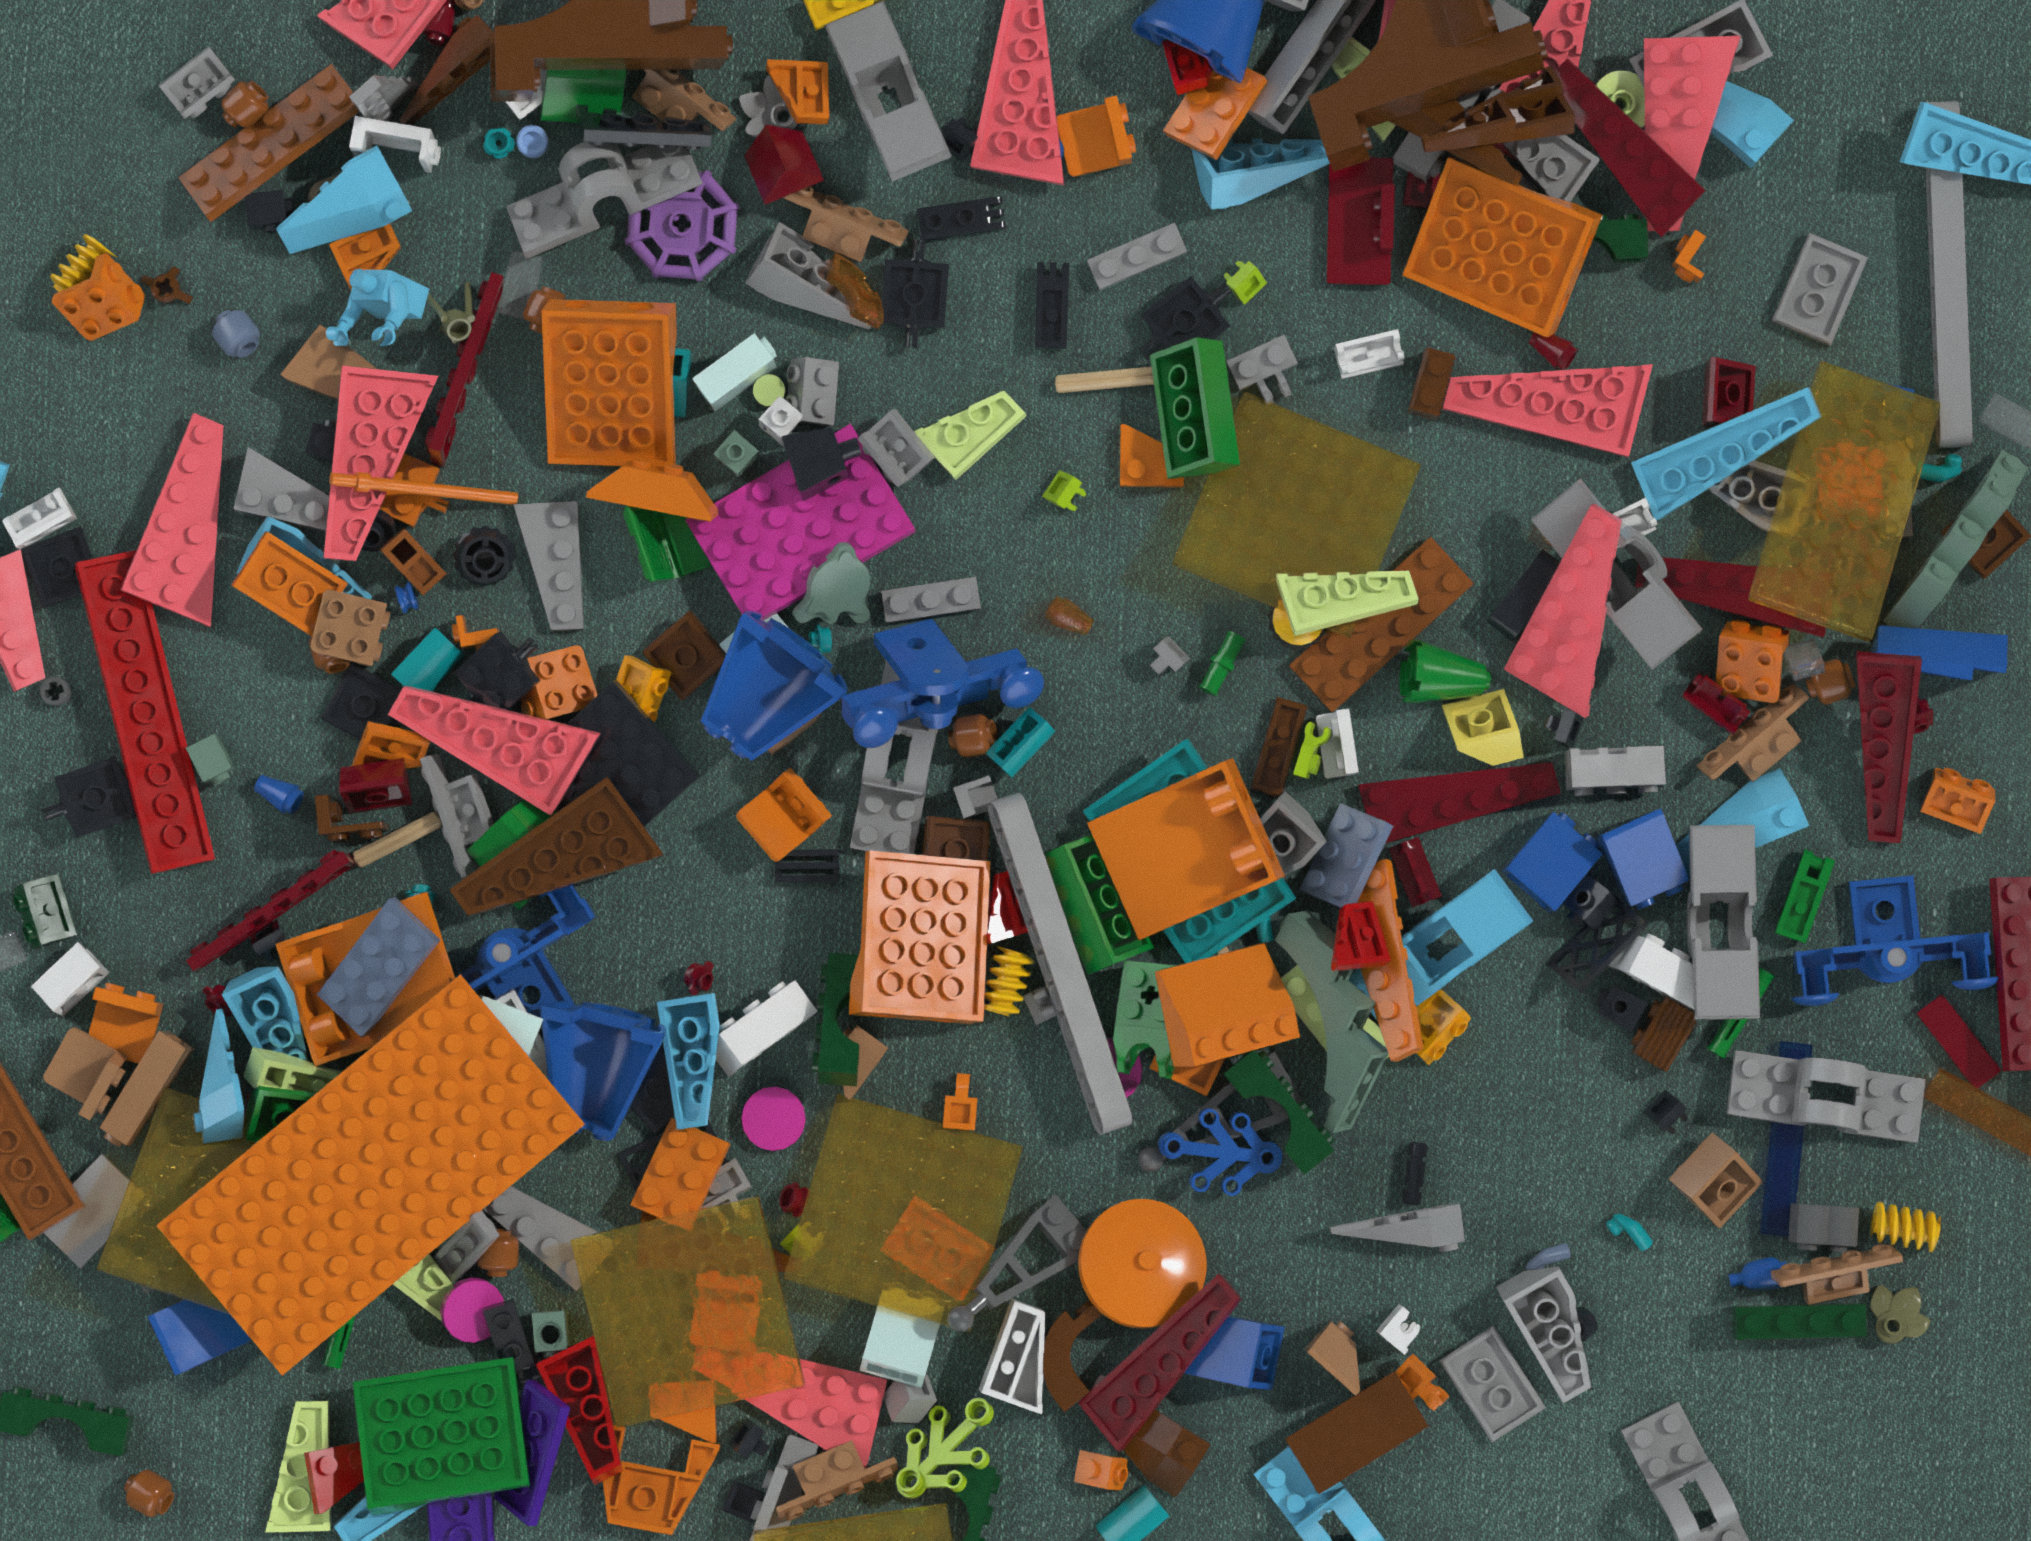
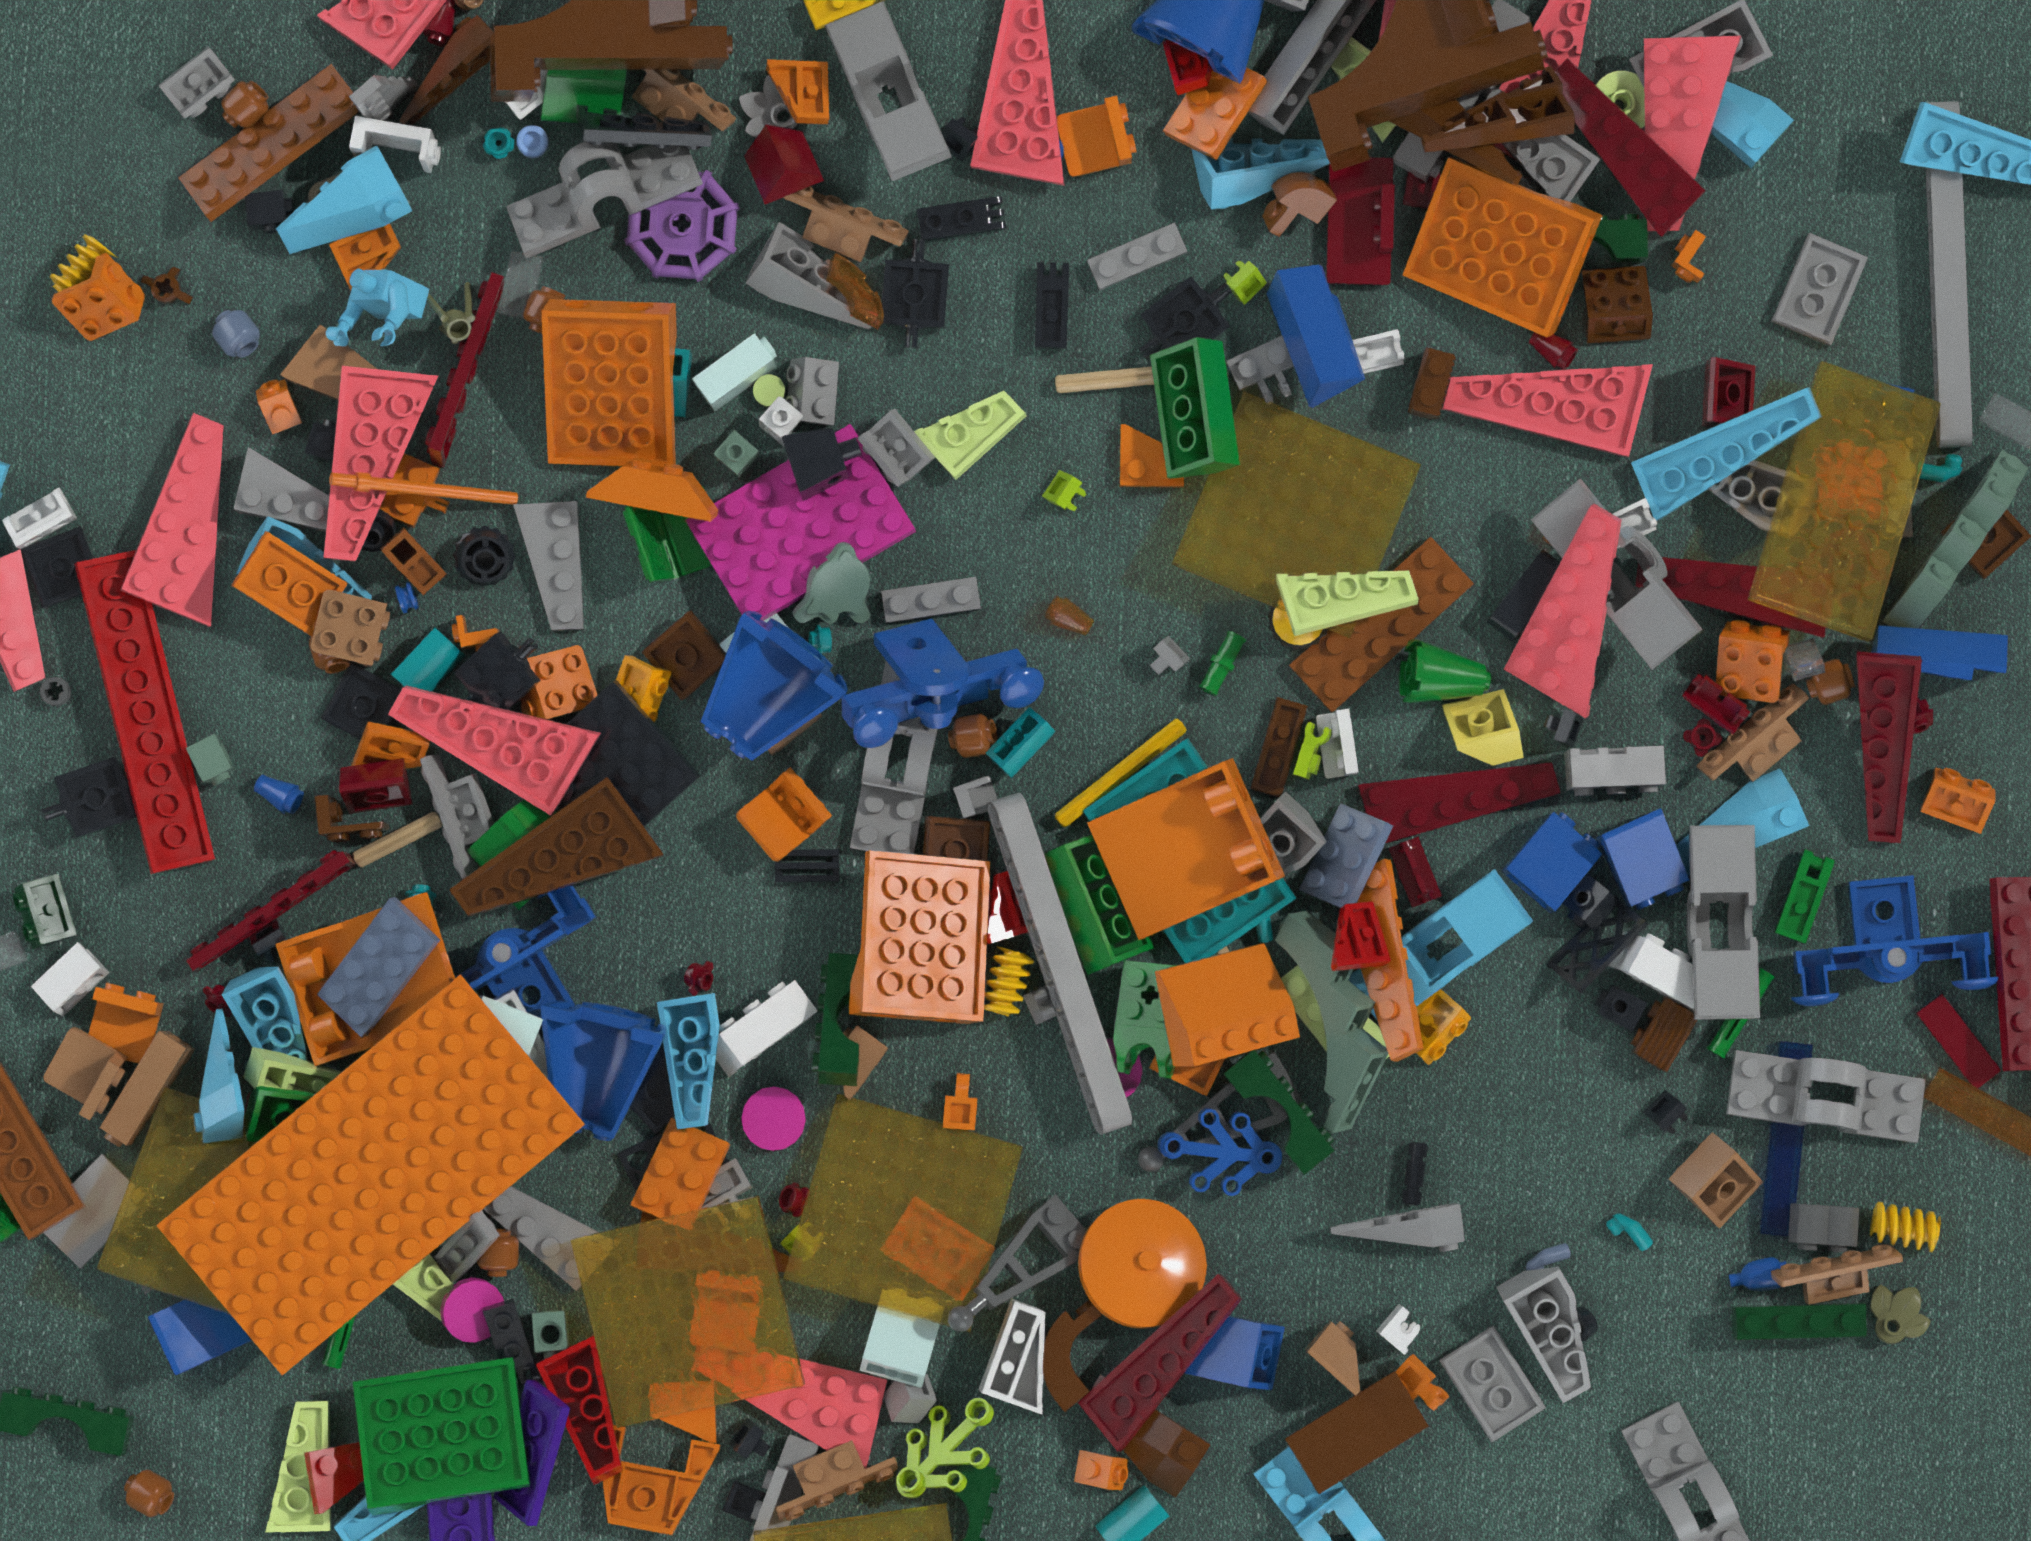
(277, 406): none -> orange bracket
(1121, 772): none -> yellow axle
(1297, 194): none -> dark orange brick
(1314, 332): none -> blue slope
(1617, 304): none -> reddish brown bracket
(1703, 728): none -> dark red plate

